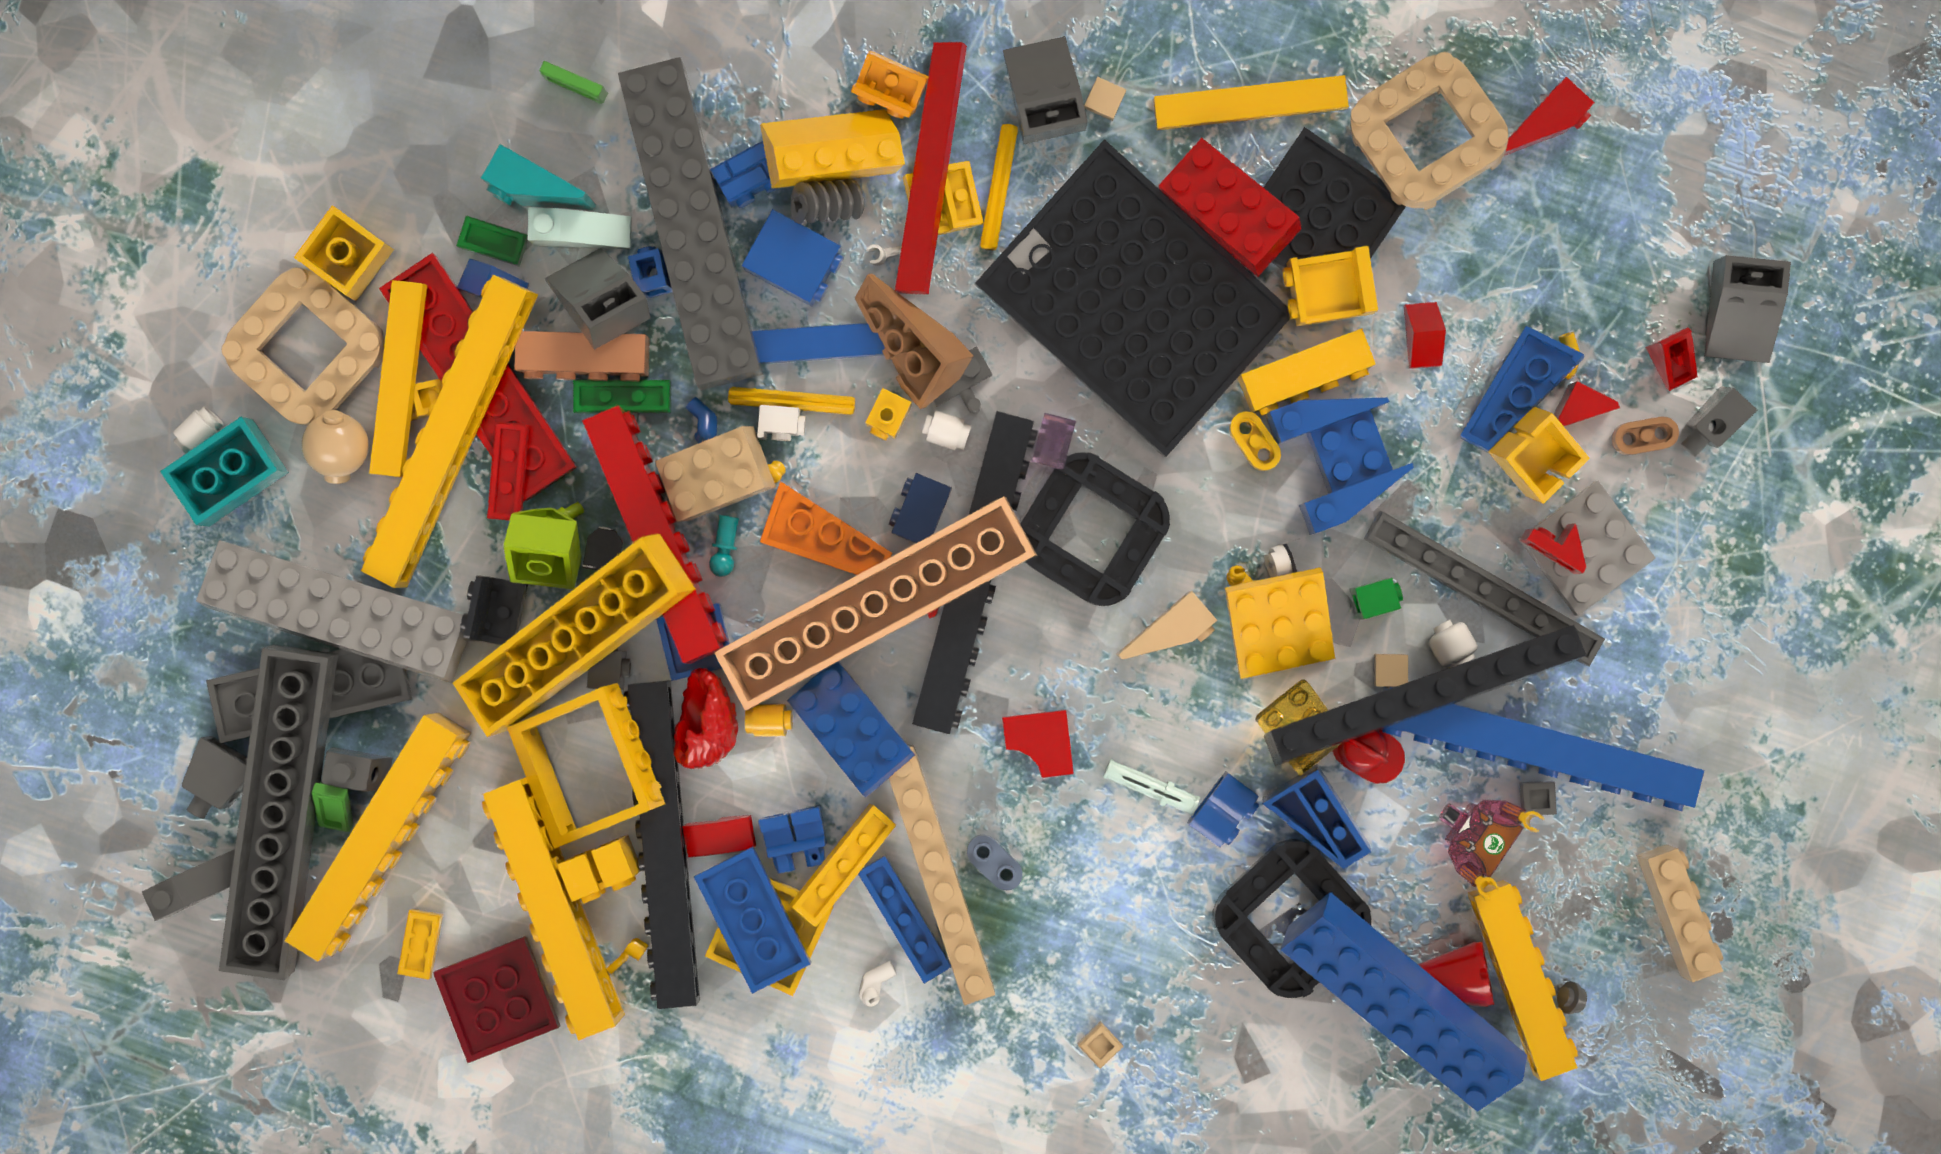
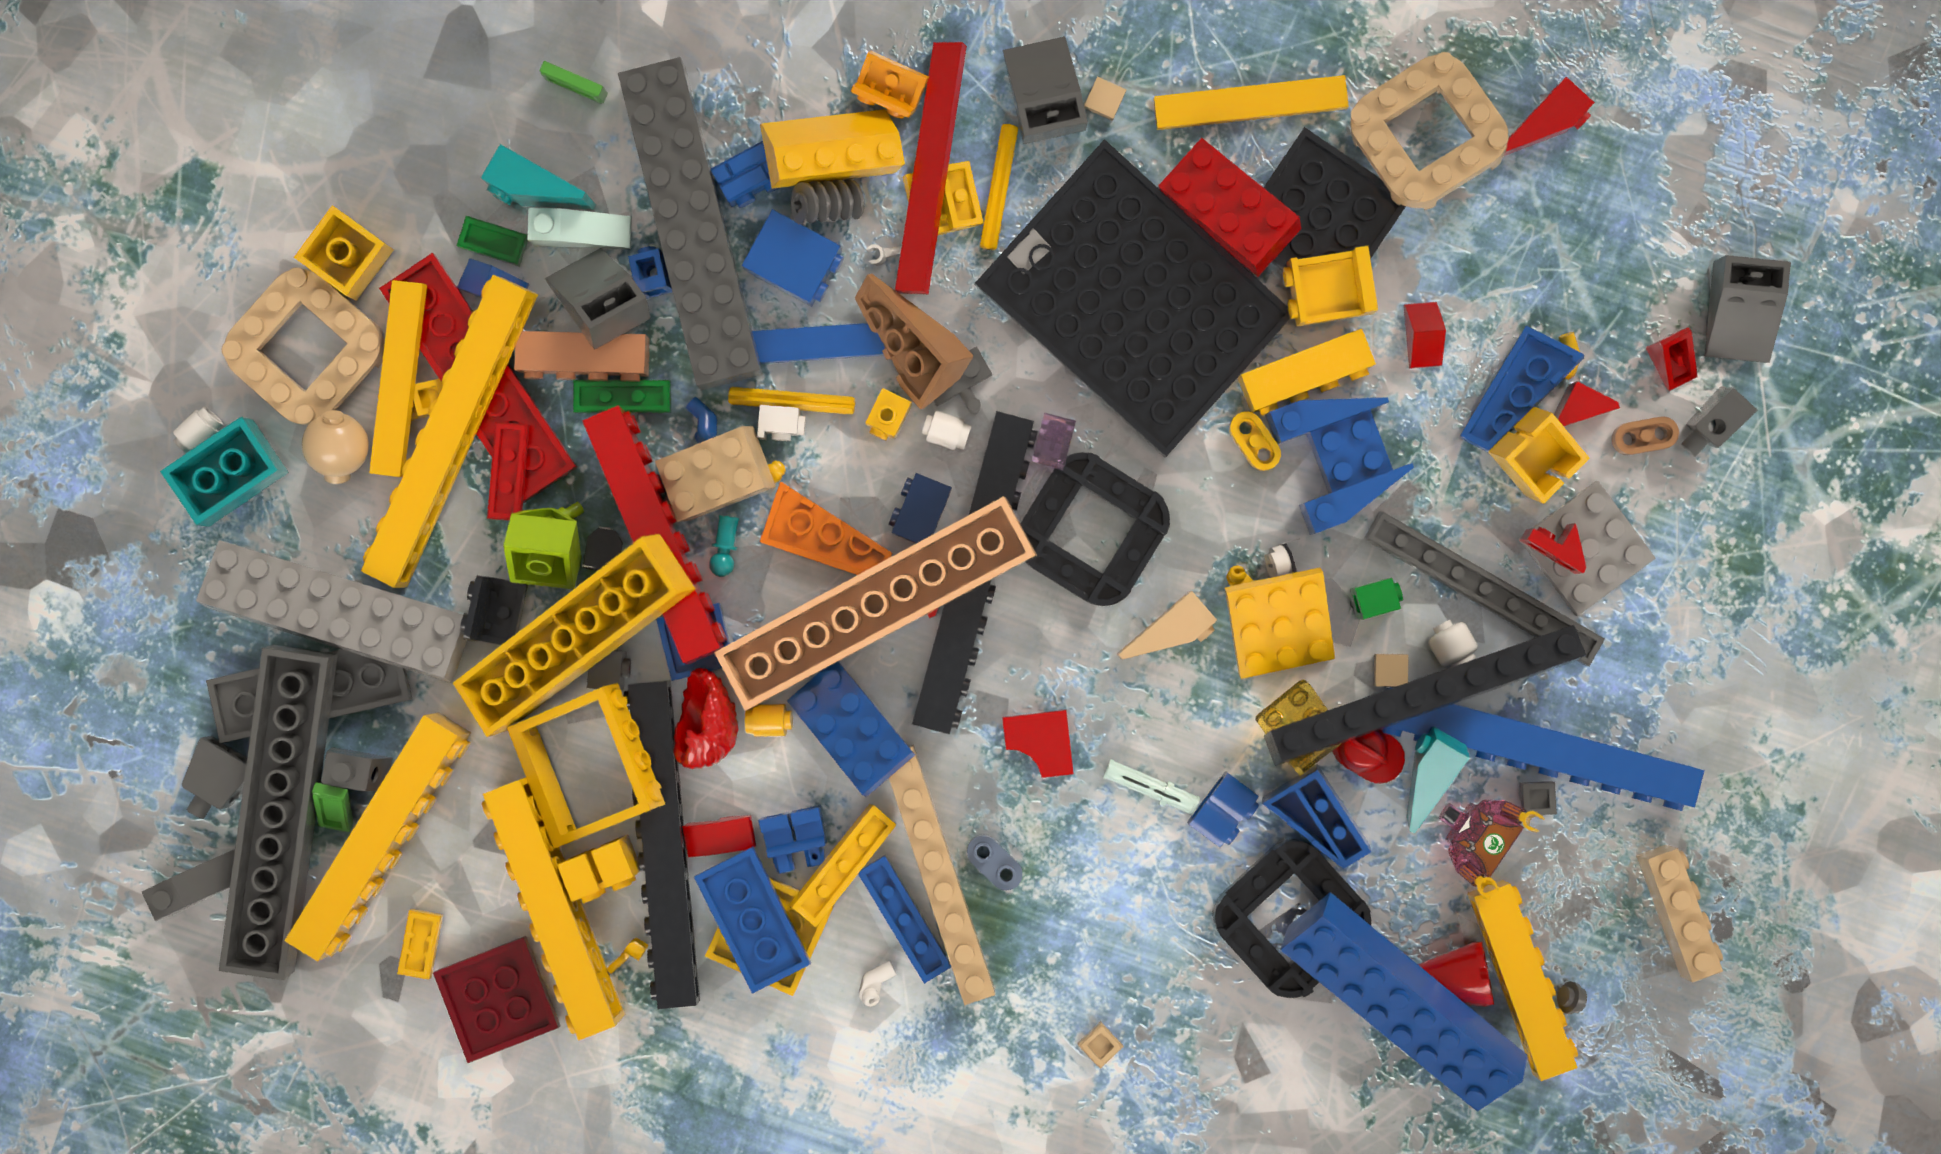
(1435, 767): none -> slope

